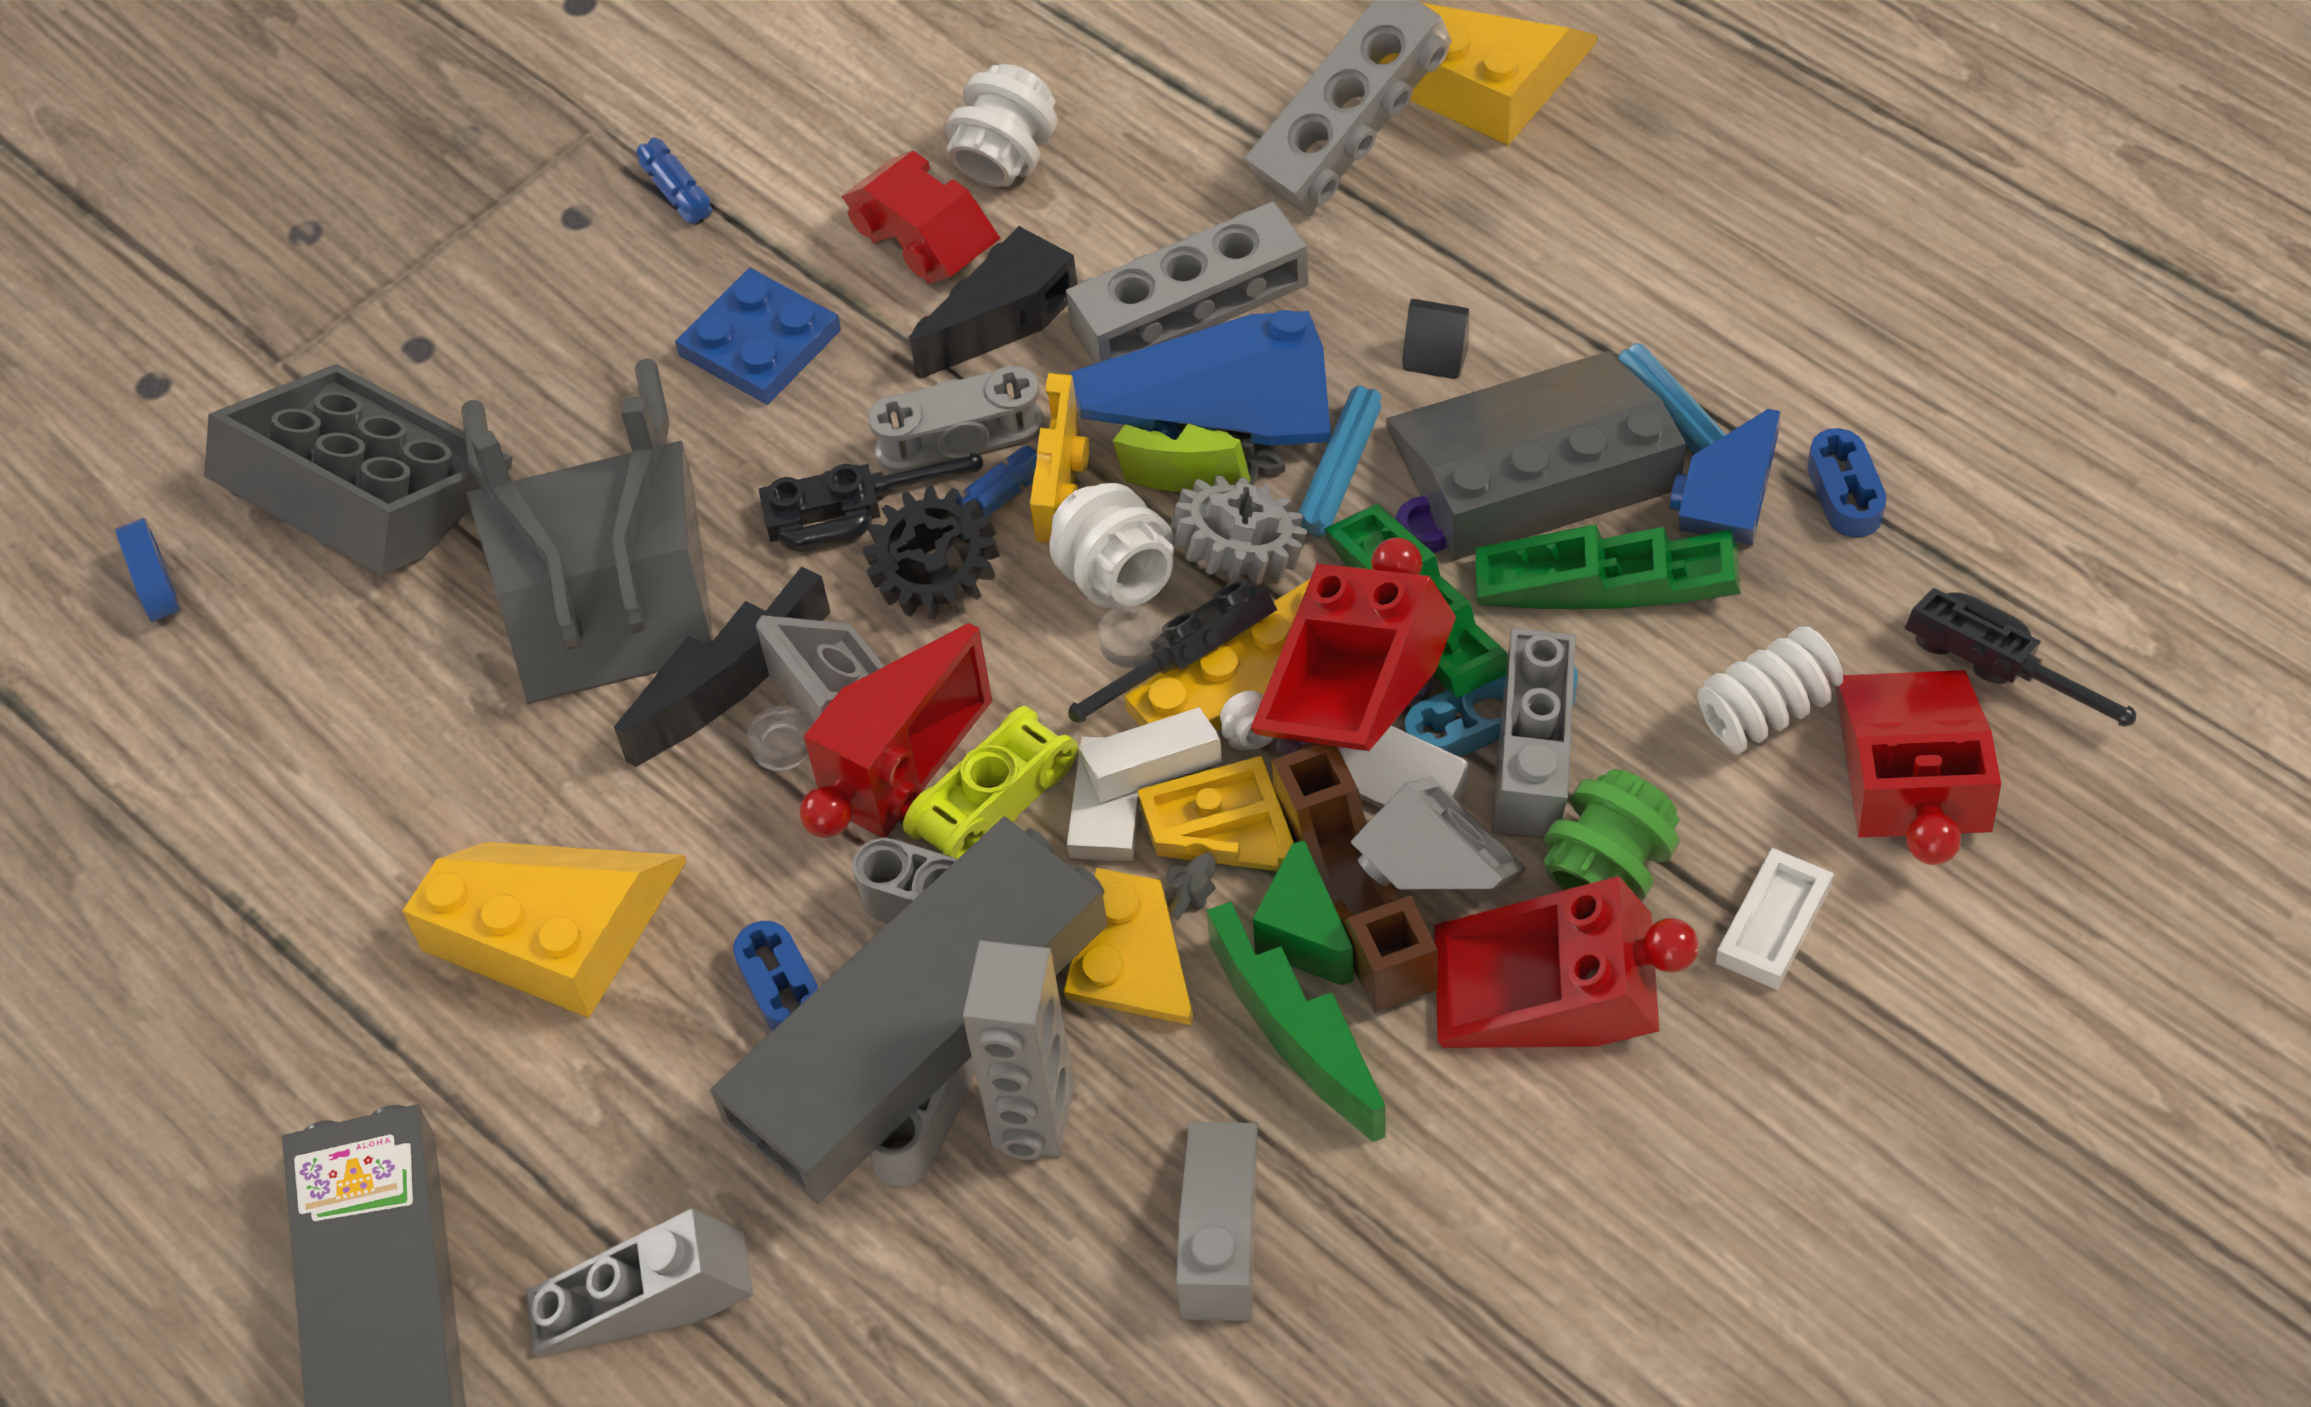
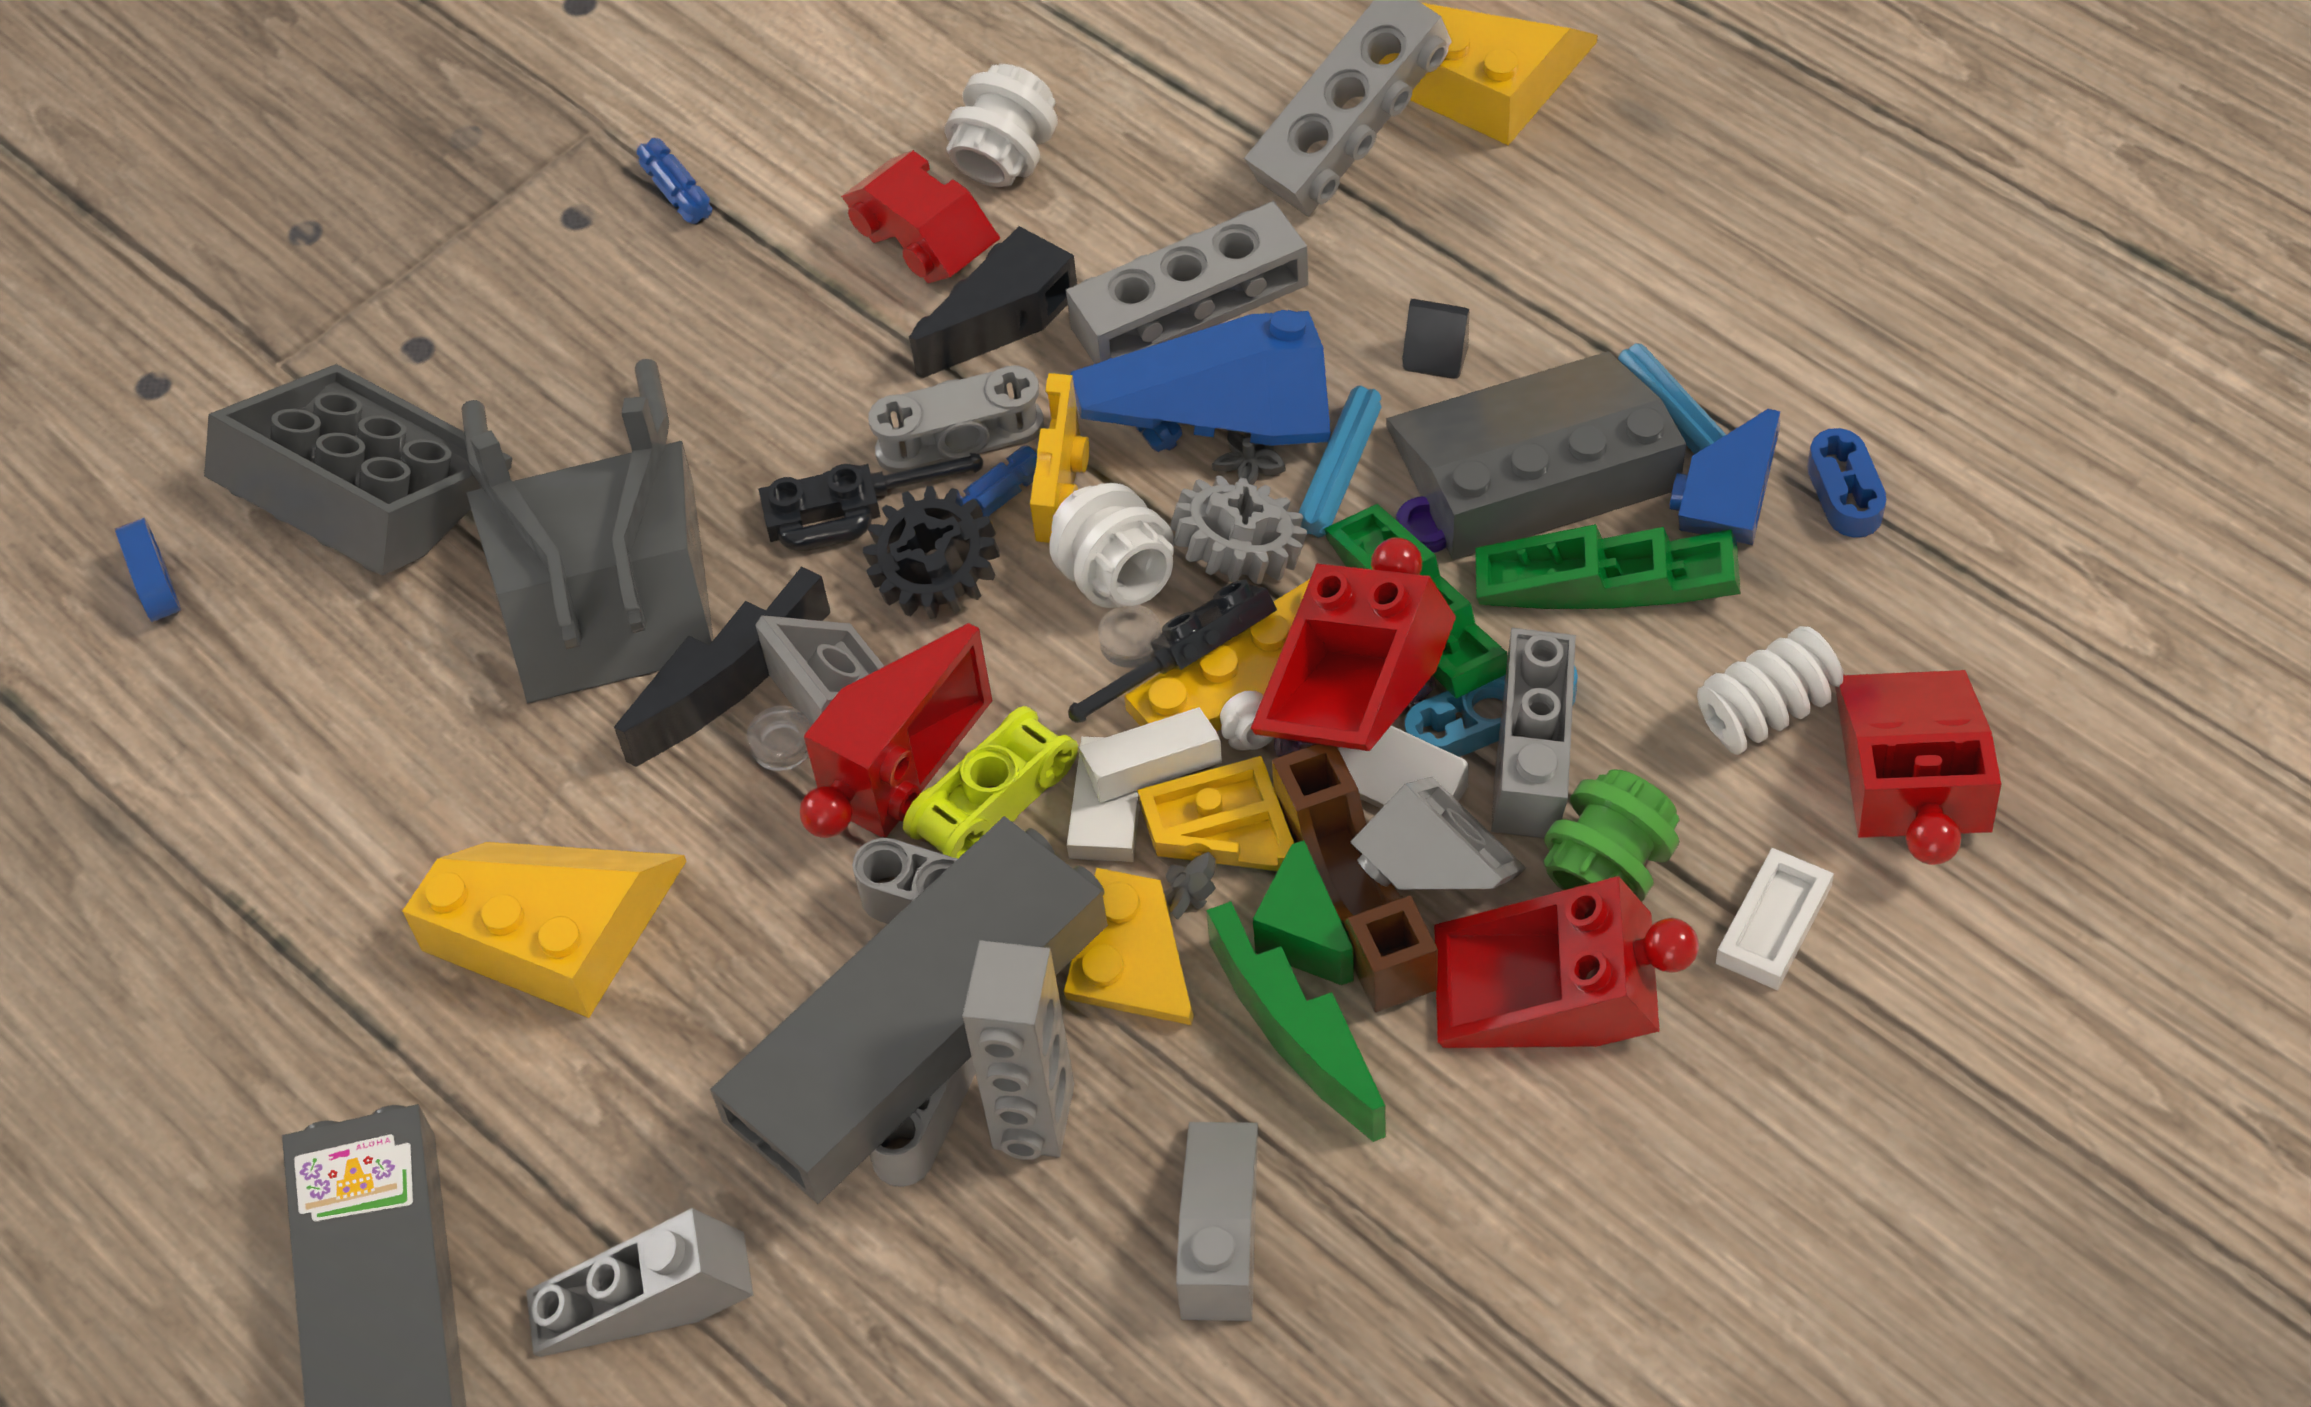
(758, 335): blue plate -> none
(766, 985): blue beam -> none
(1175, 465): lime slope -> none
(1996, 646): black piece -> none

